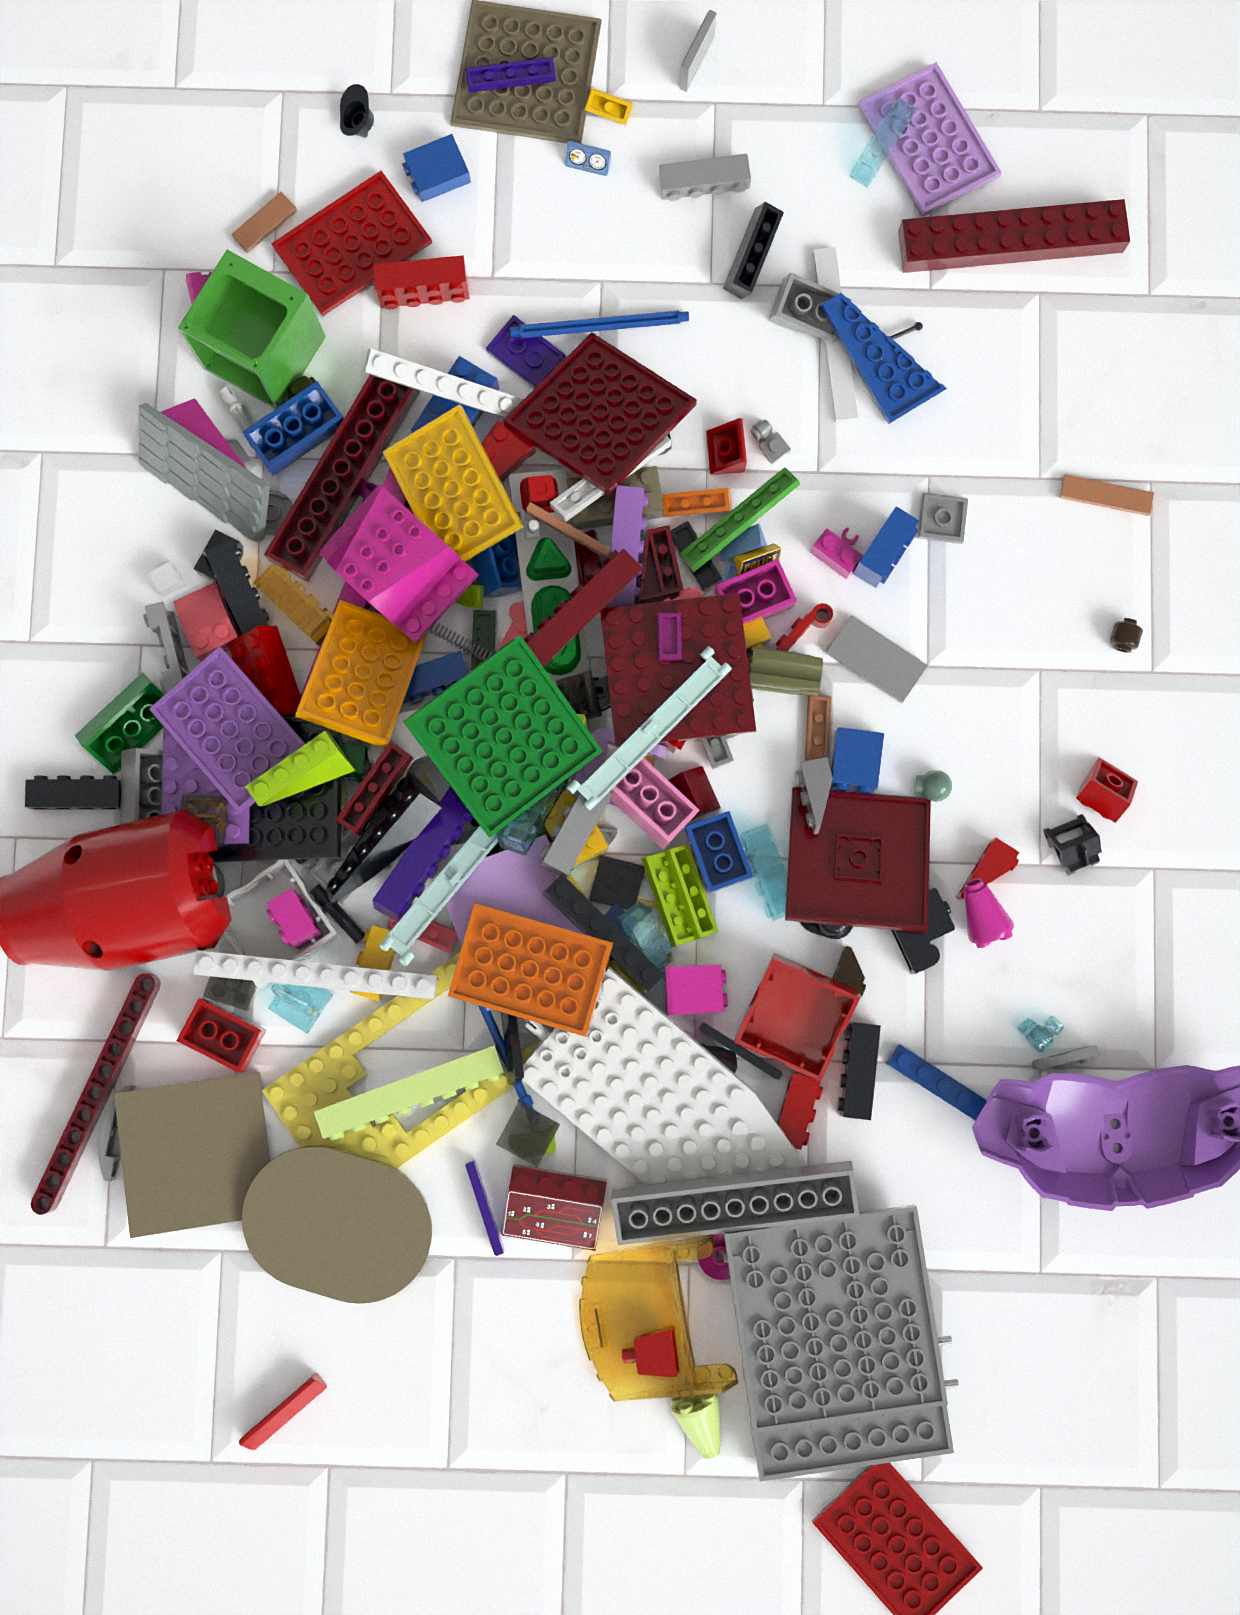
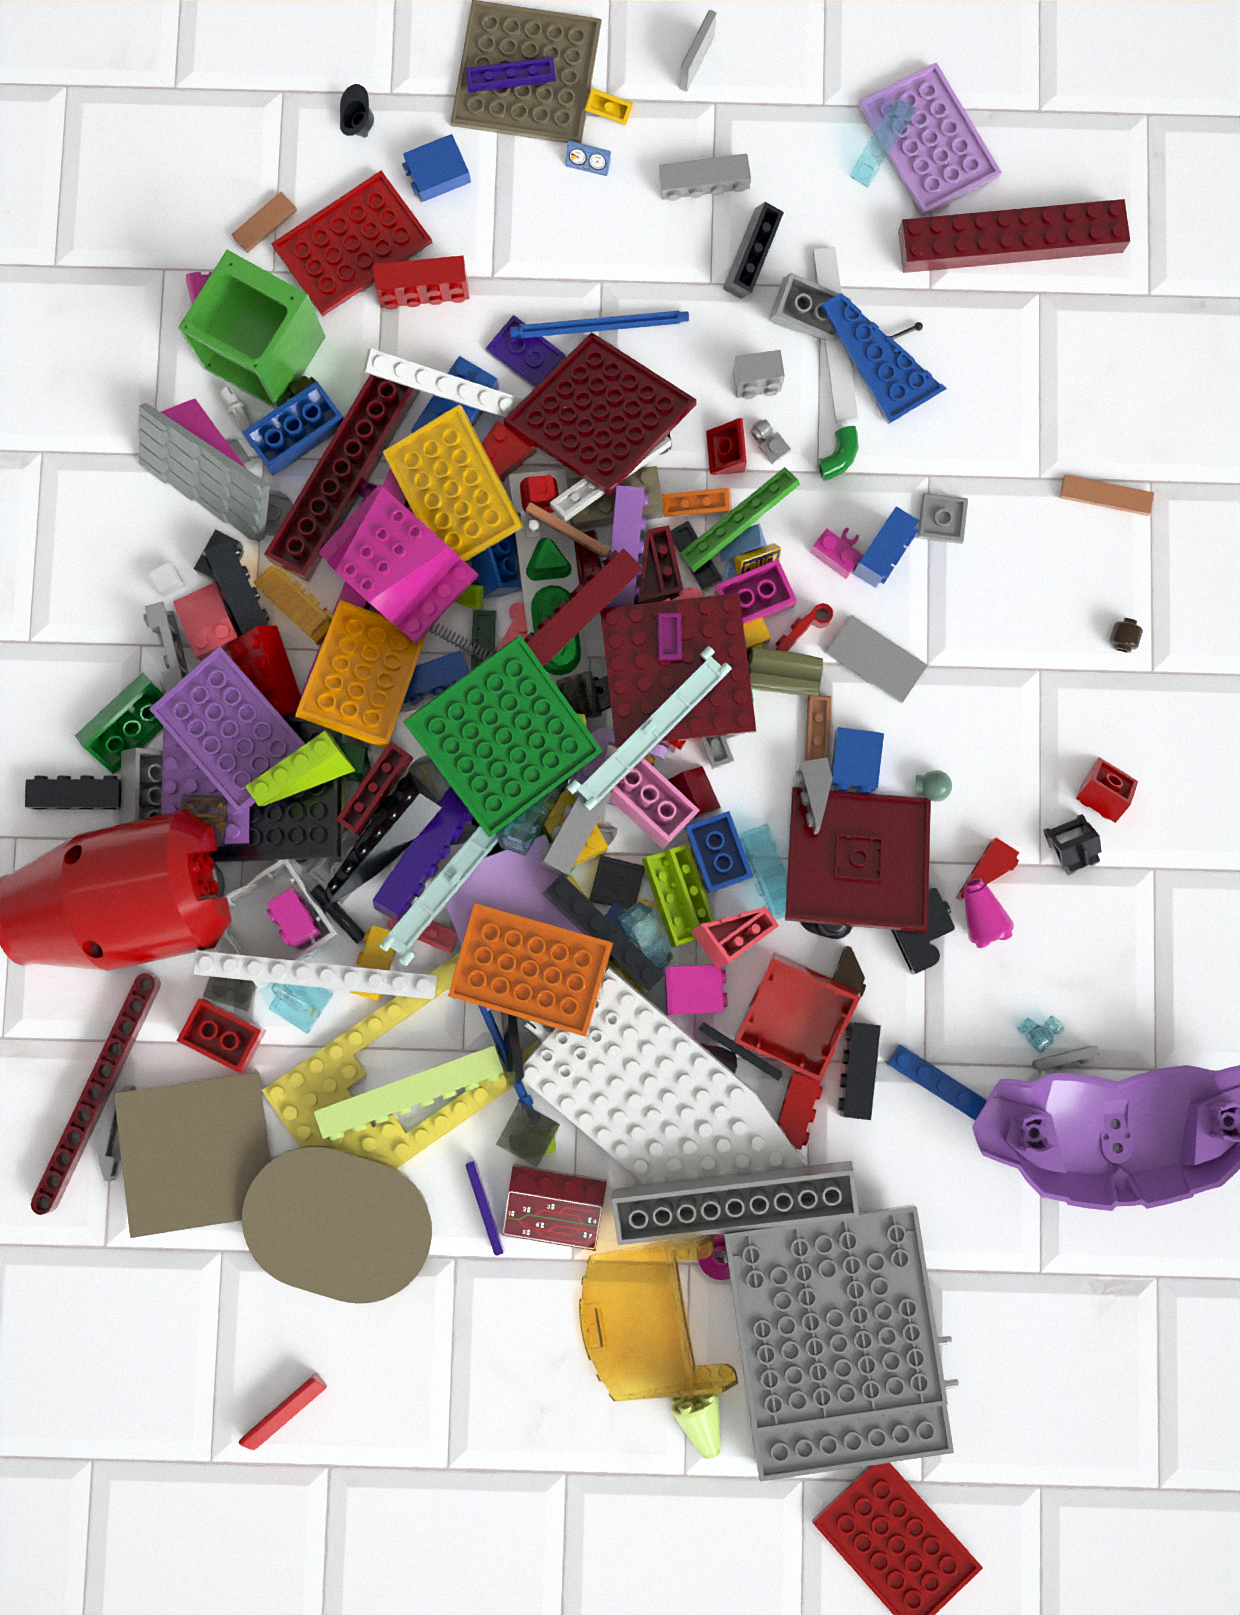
(654, 1353): red torso -> none
(733, 935): none -> coral wedge
(758, 374): none -> light grey brick
(843, 455): none -> green cylinder

